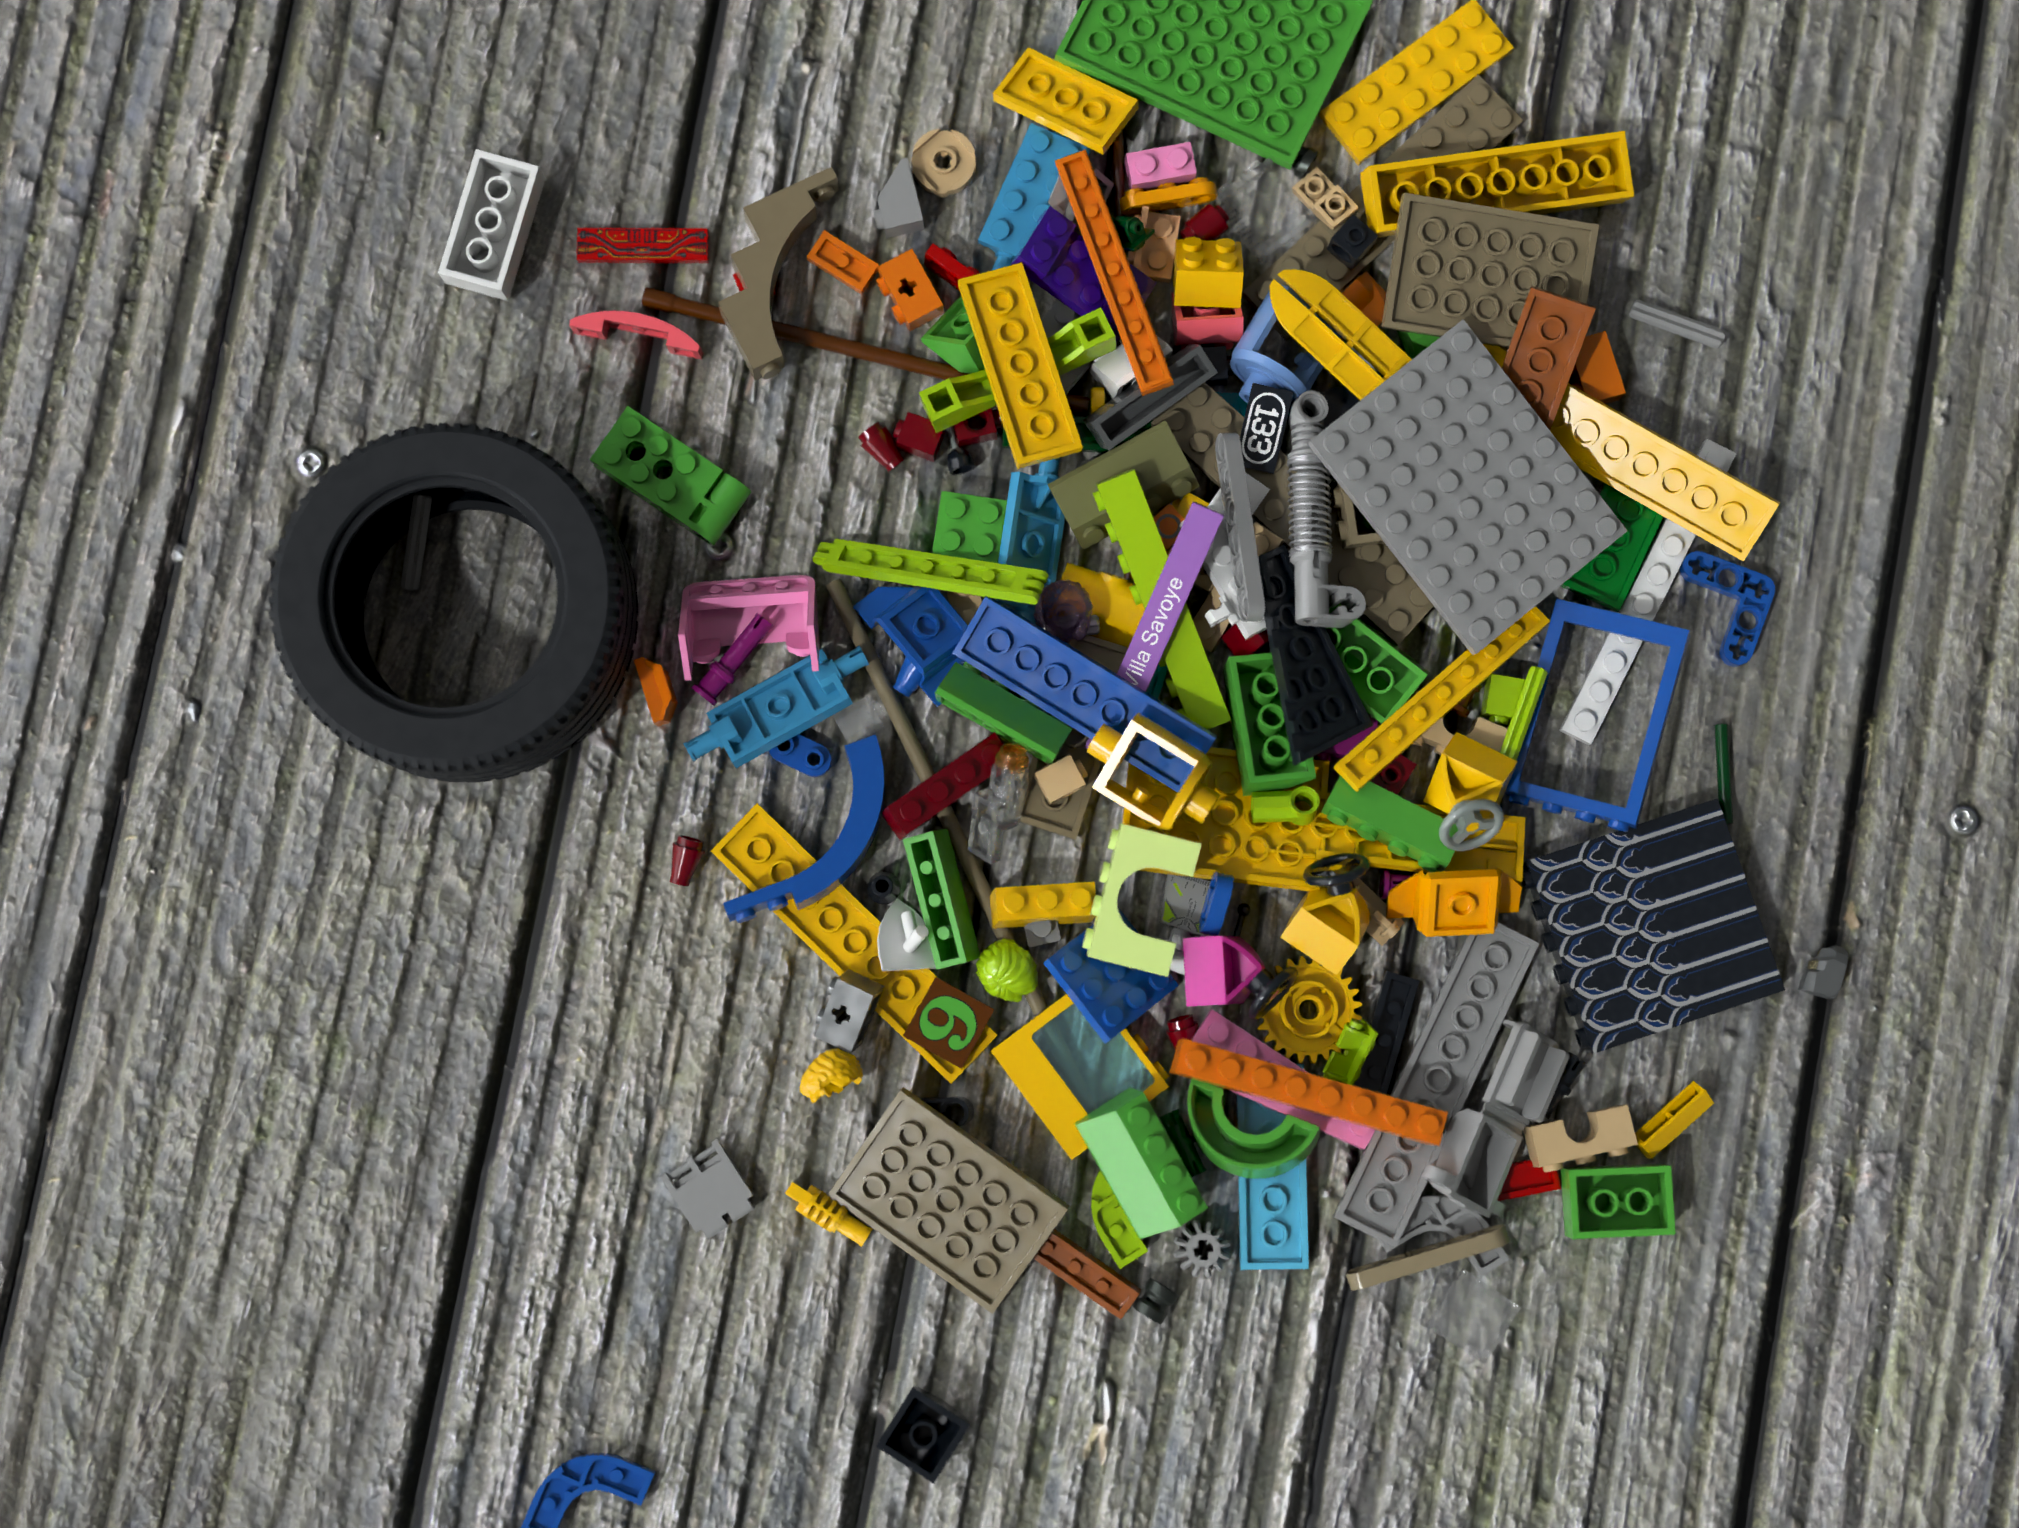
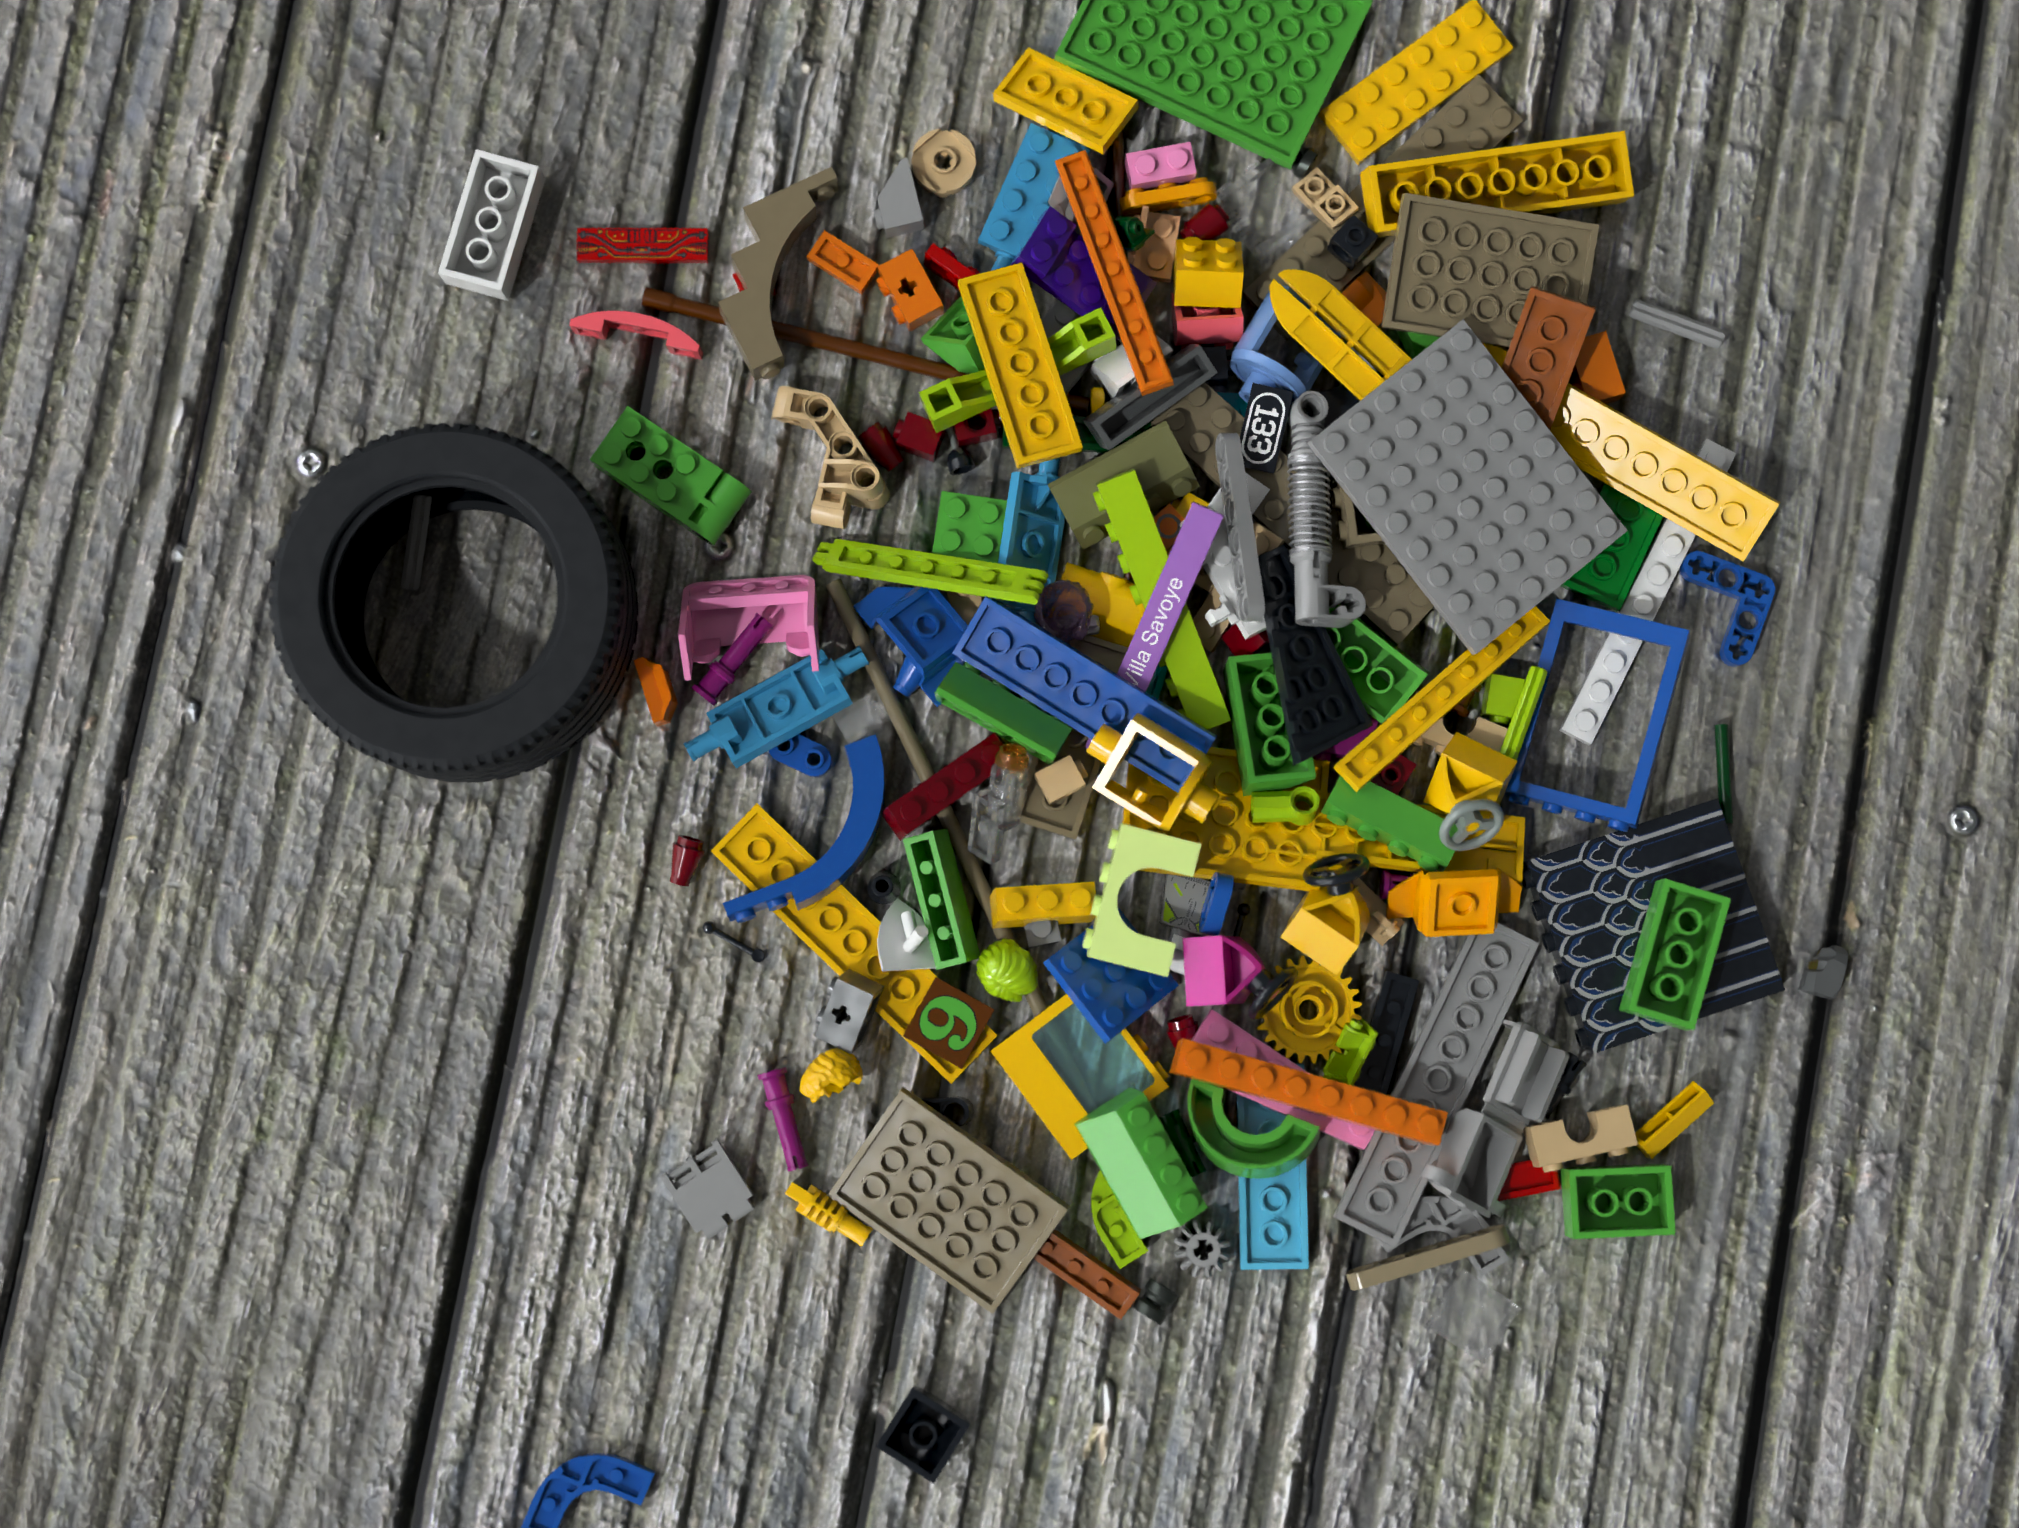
(757, 955): none -> black hinge
(780, 1101): none -> magenta pin
(844, 477): none -> tan connector
(1675, 954): none -> bright green brick

